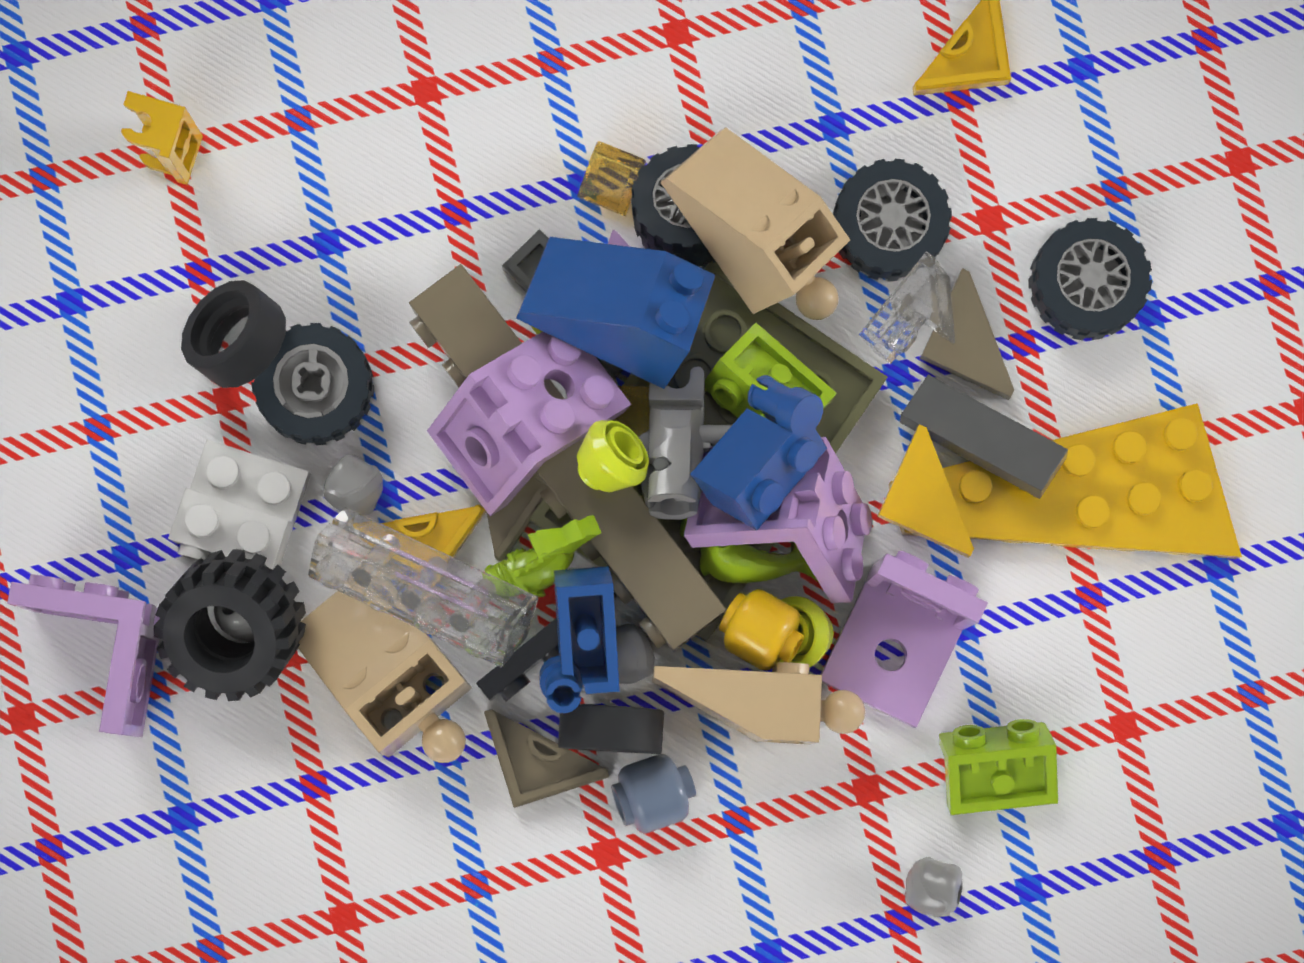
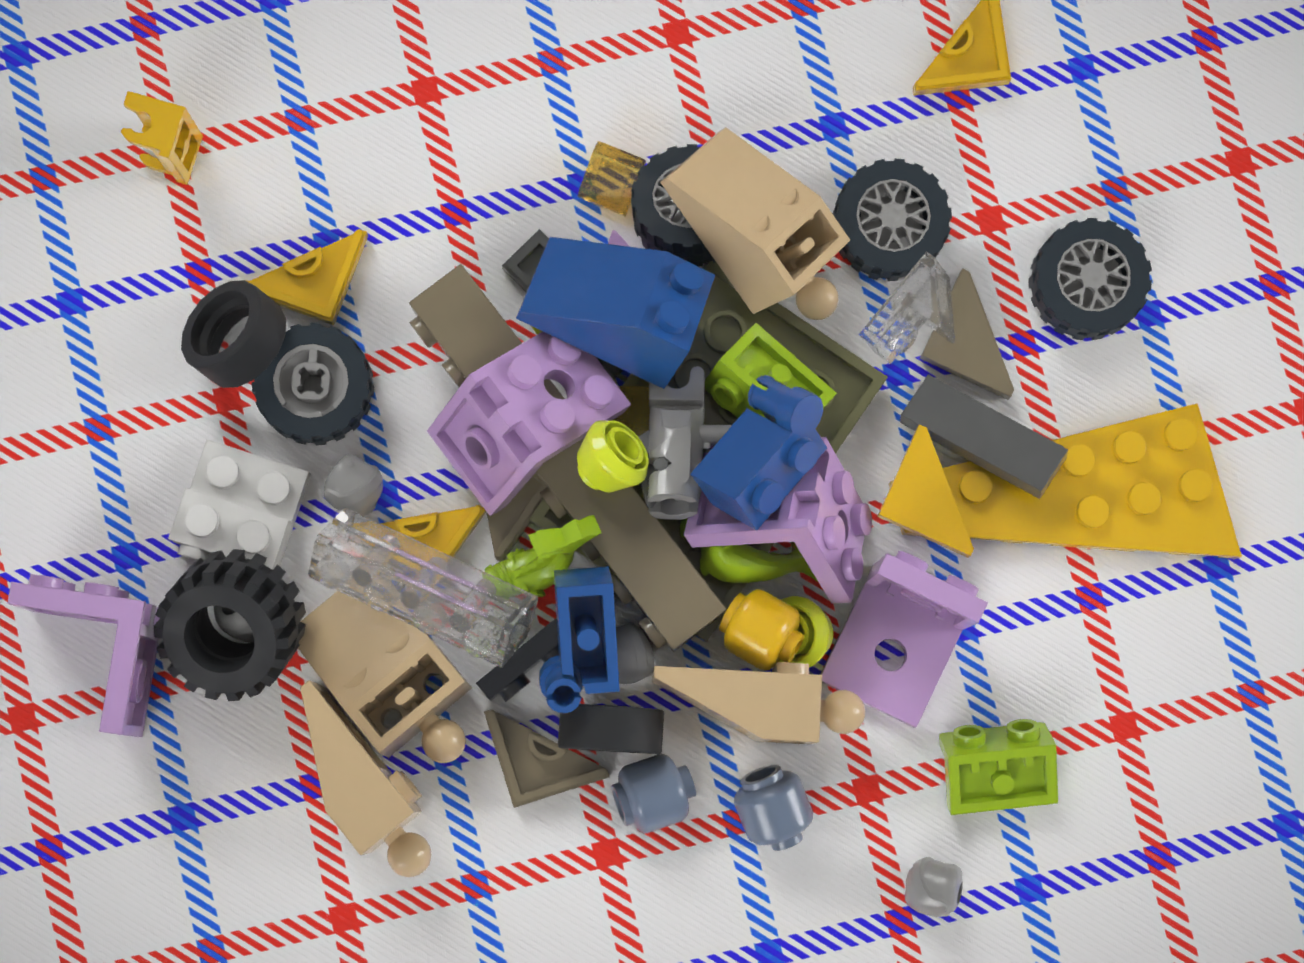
(316, 280): none -> yellow tile
(359, 788): none -> tan slope
(773, 807): none -> sand blue head

